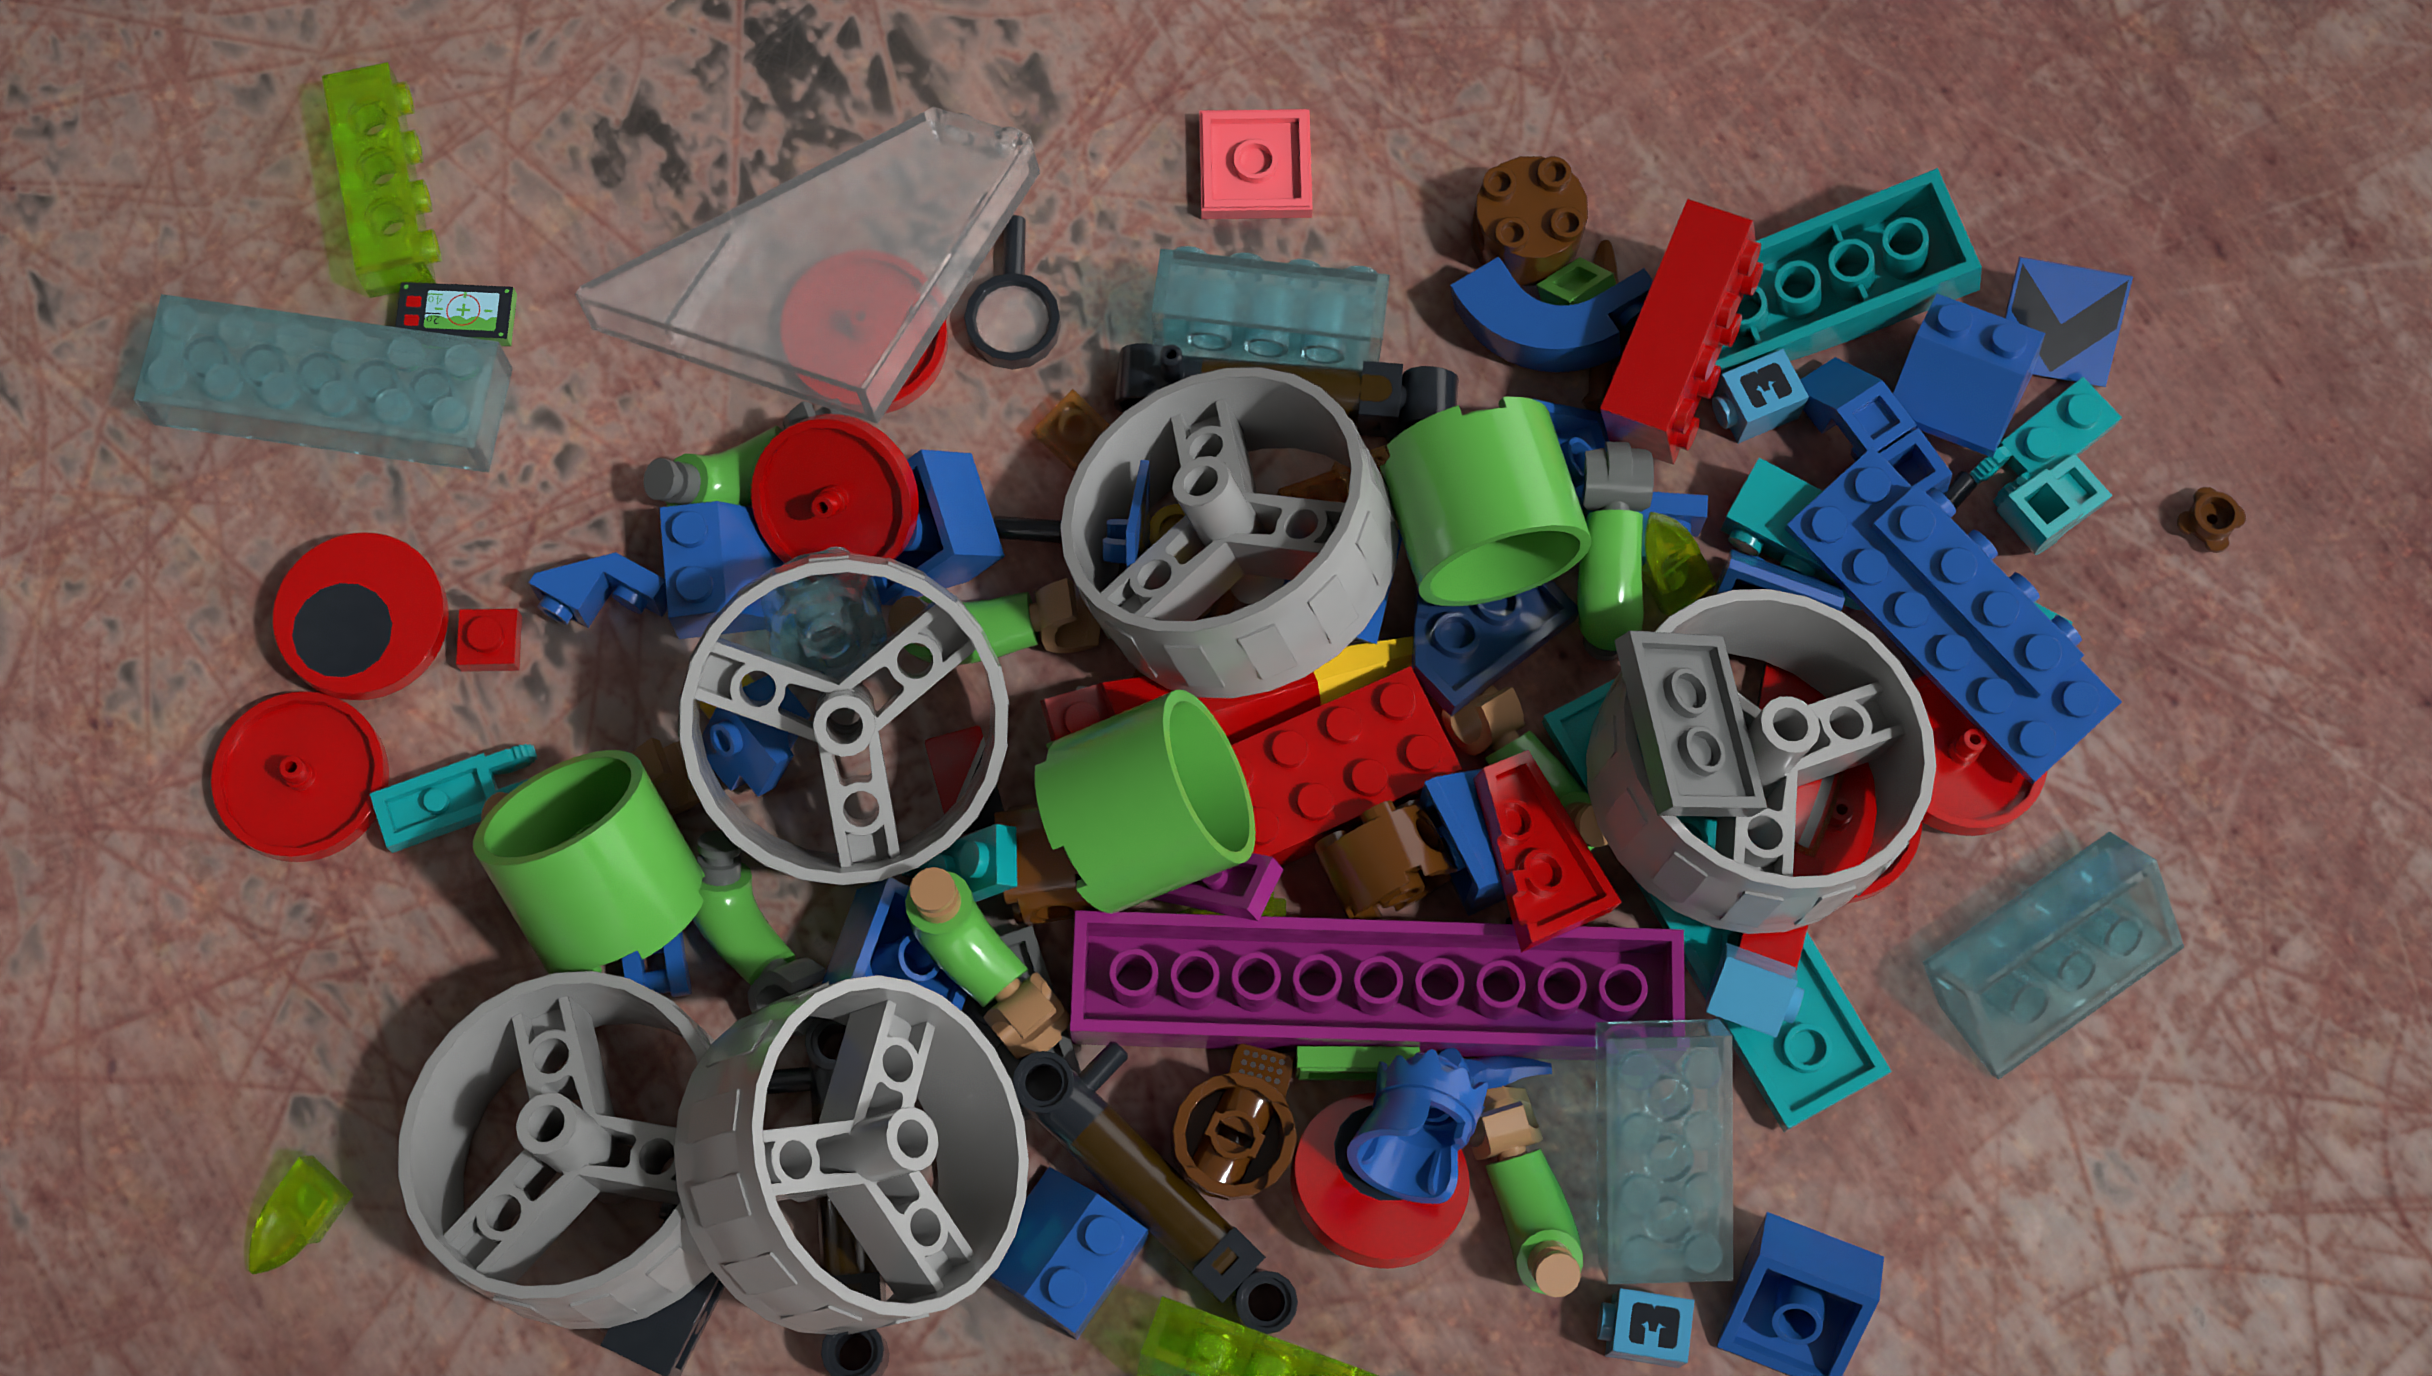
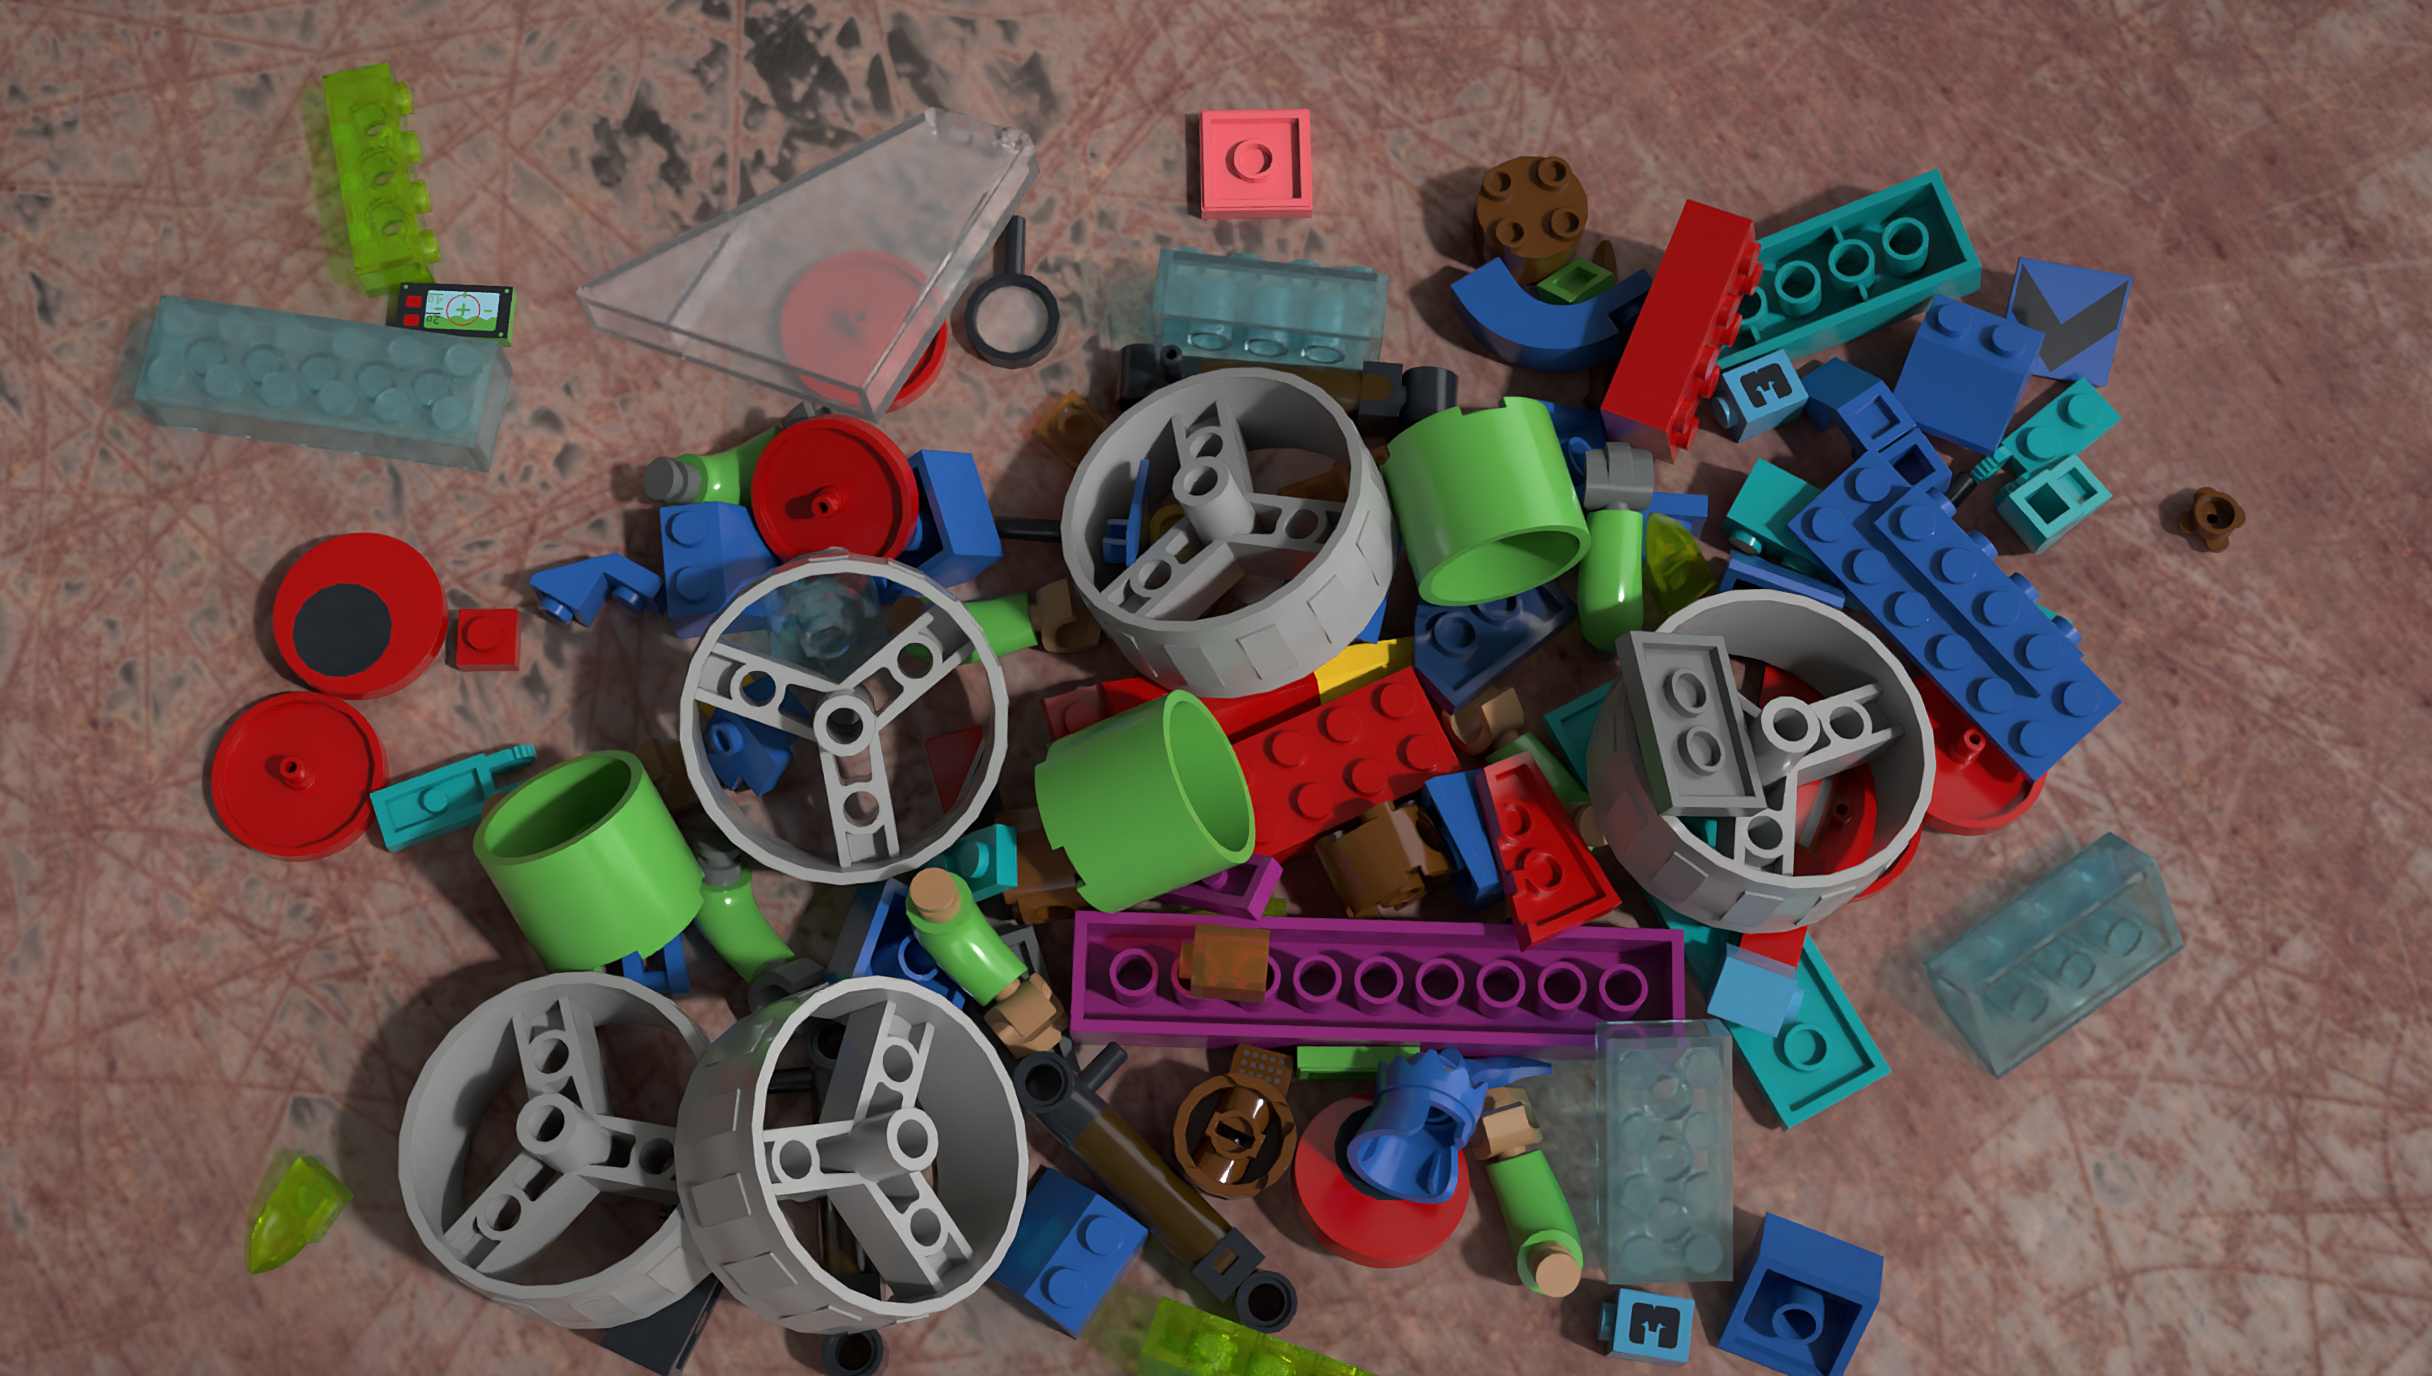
(1226, 963): none -> clear orange brick

